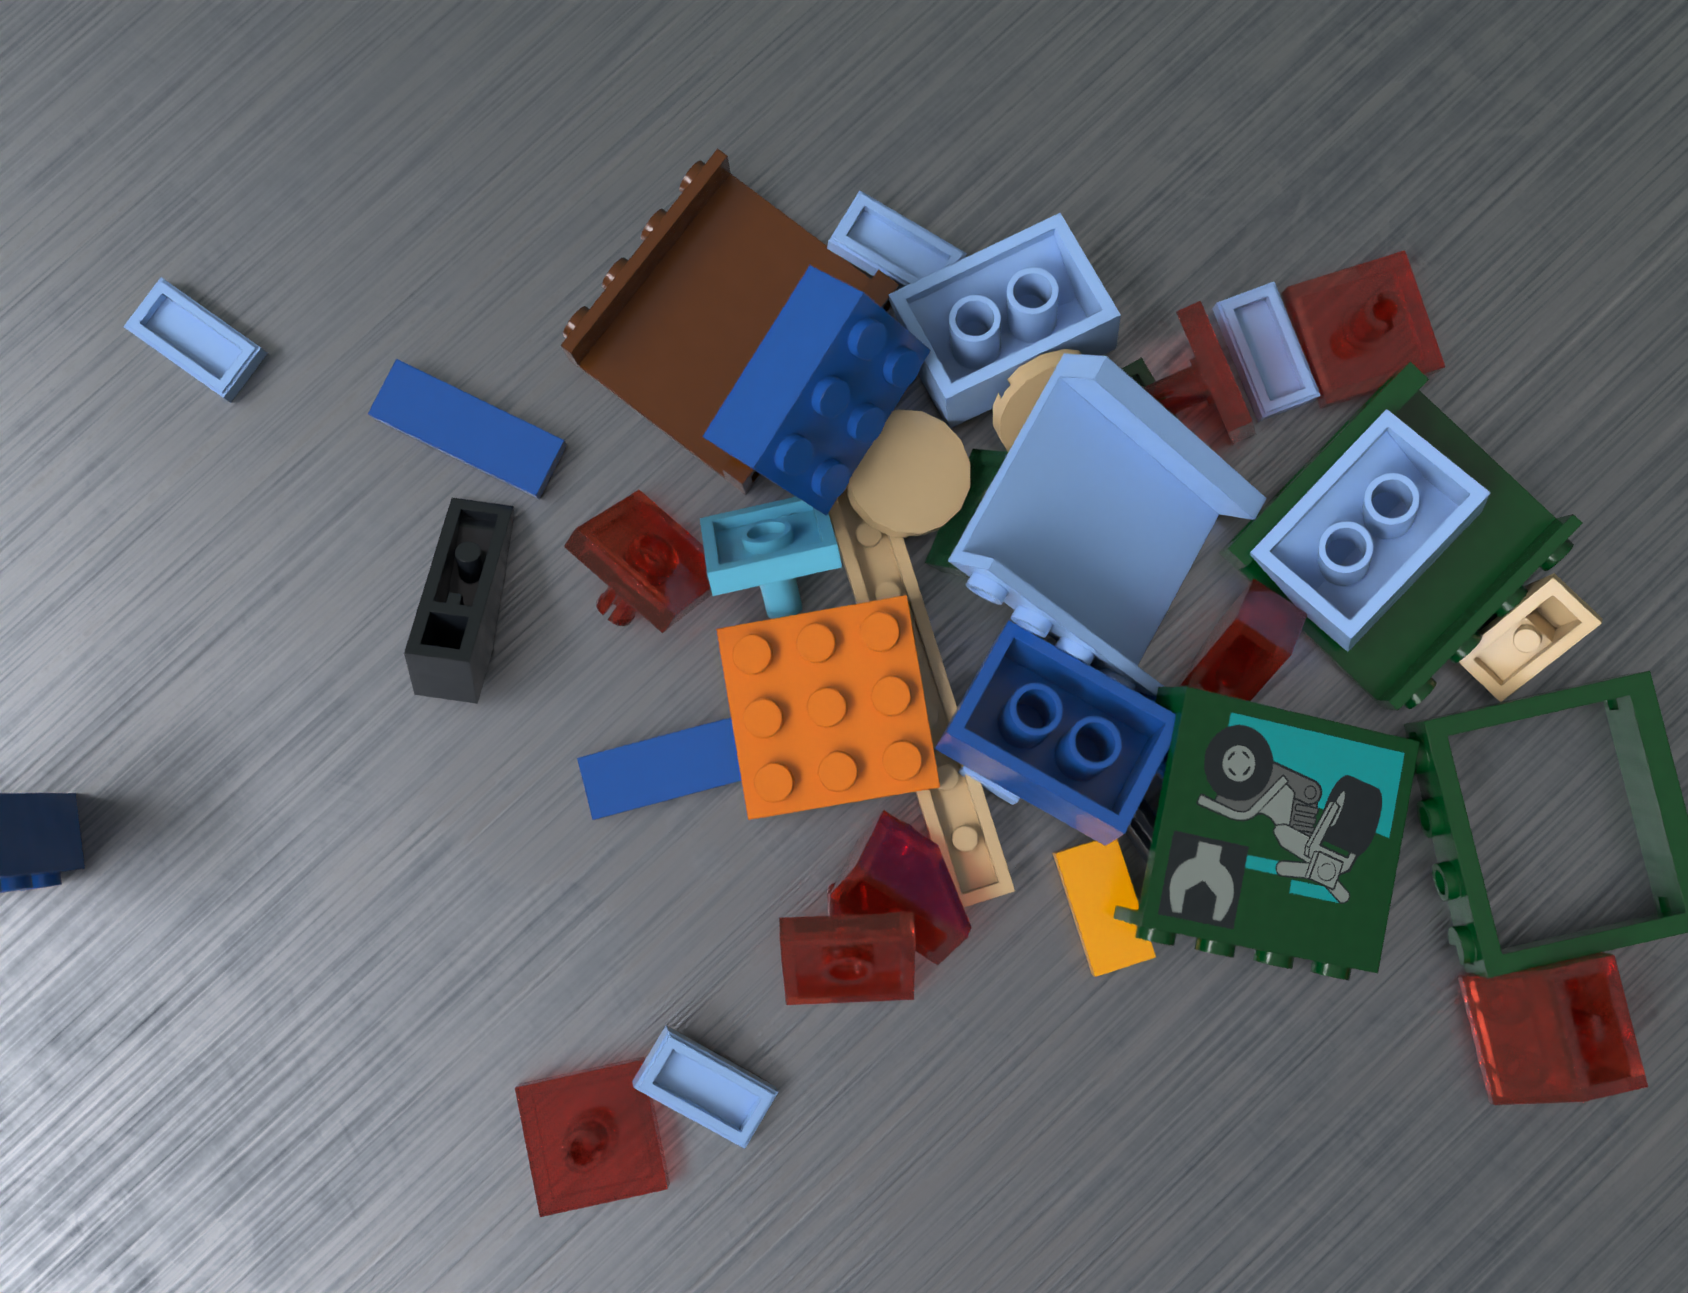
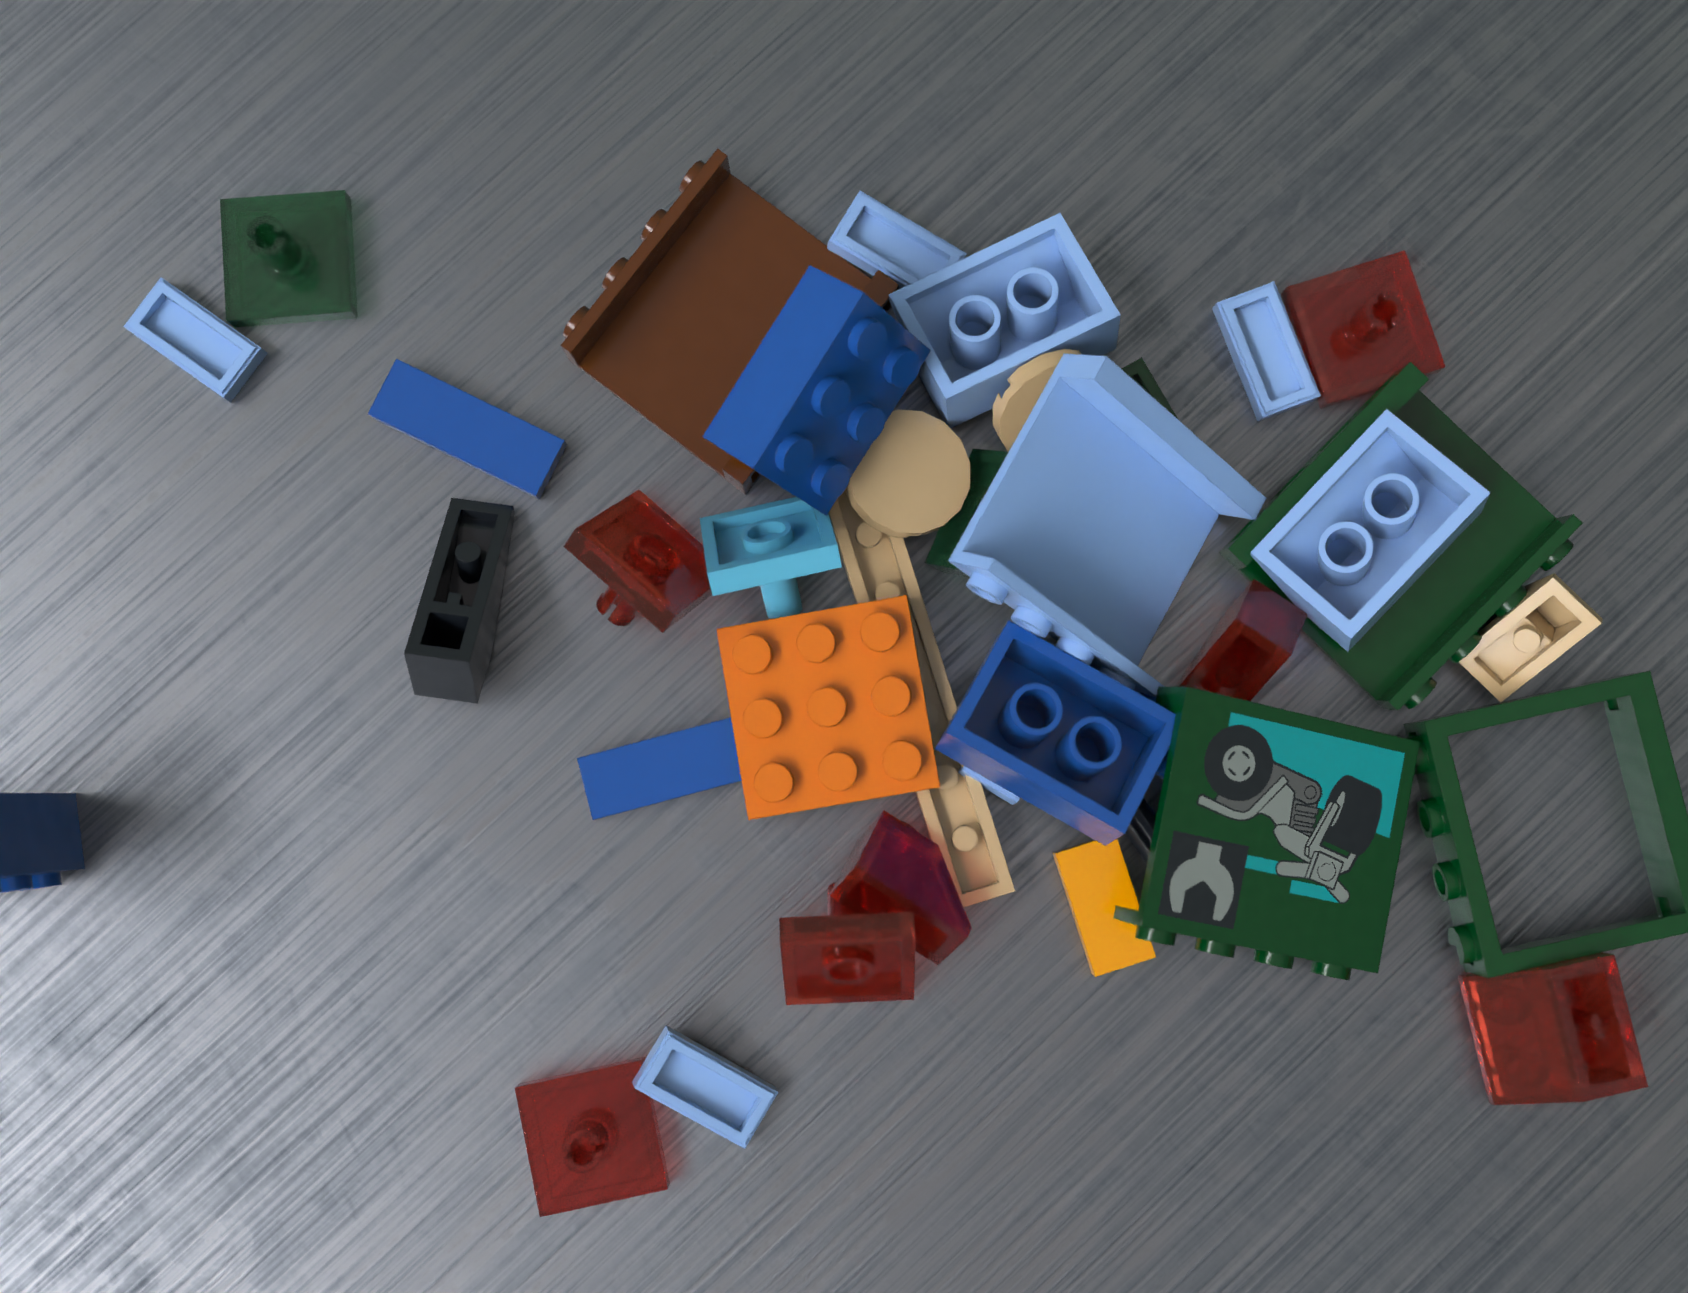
(288, 258): none -> clear green tile
(1205, 379): clear red tile -> none

